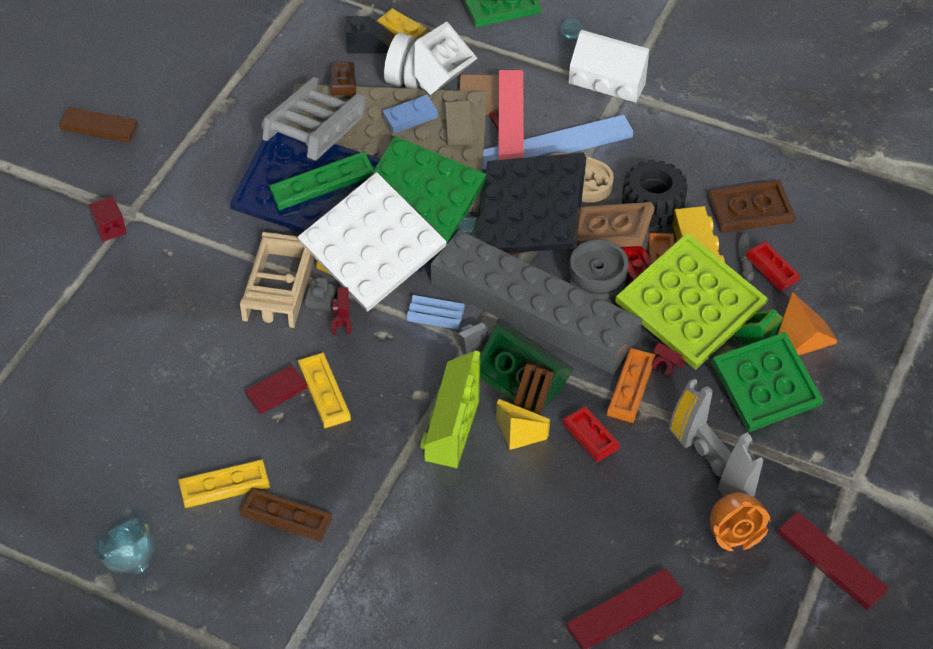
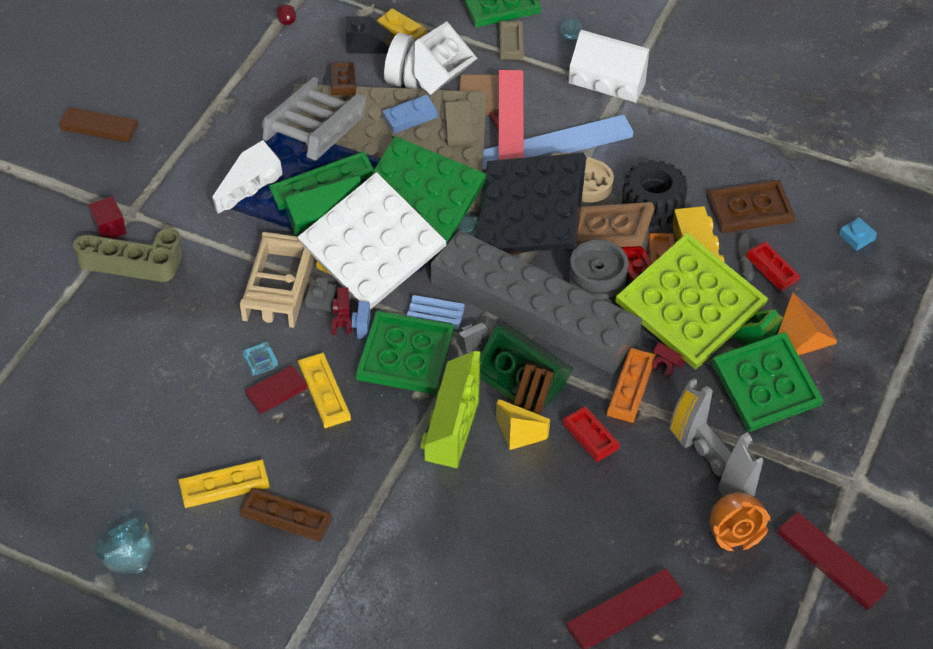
(131, 259): none -> olive beam
(249, 173): none -> white slope
(260, 358): none -> clear light blue tile
(286, 14): none -> dark red hinge
(309, 206): none -> green slope
(362, 319): none -> medium blue plate
(405, 352): none -> green plate
(511, 40): none -> dark tan tile
(857, 234): none -> dark azure plate

